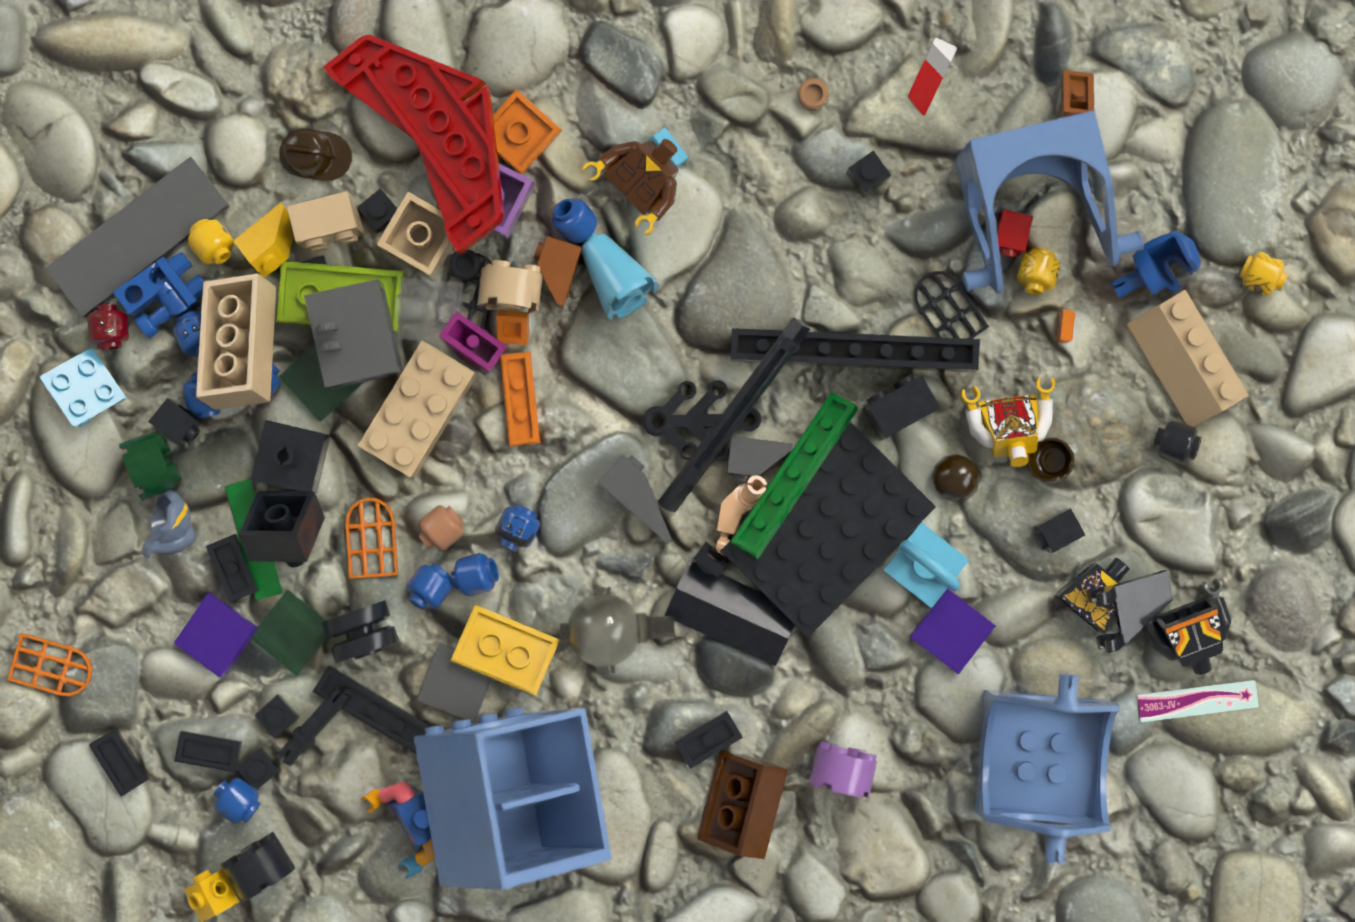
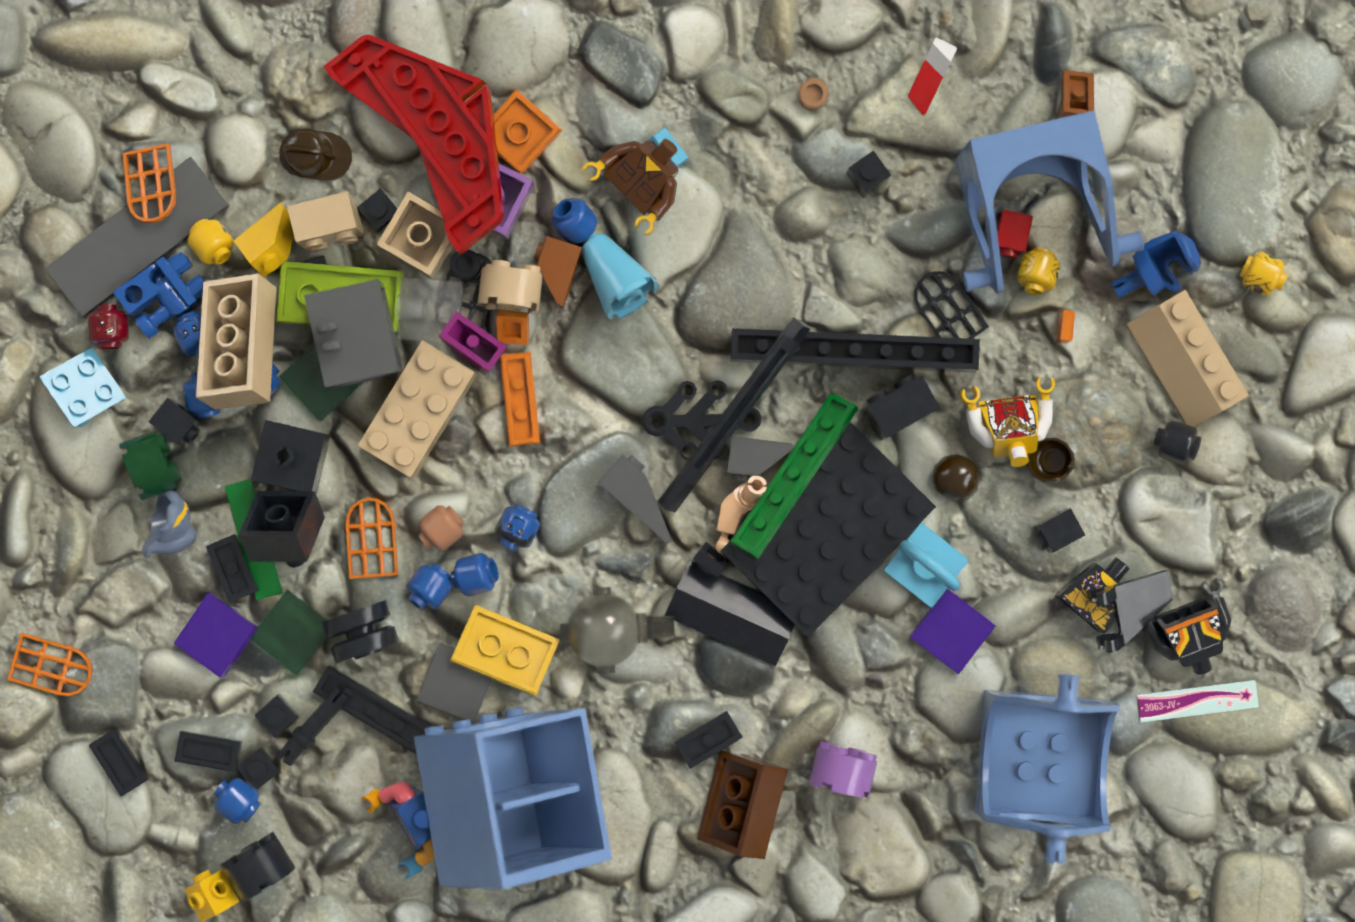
(143, 198): none -> orange window

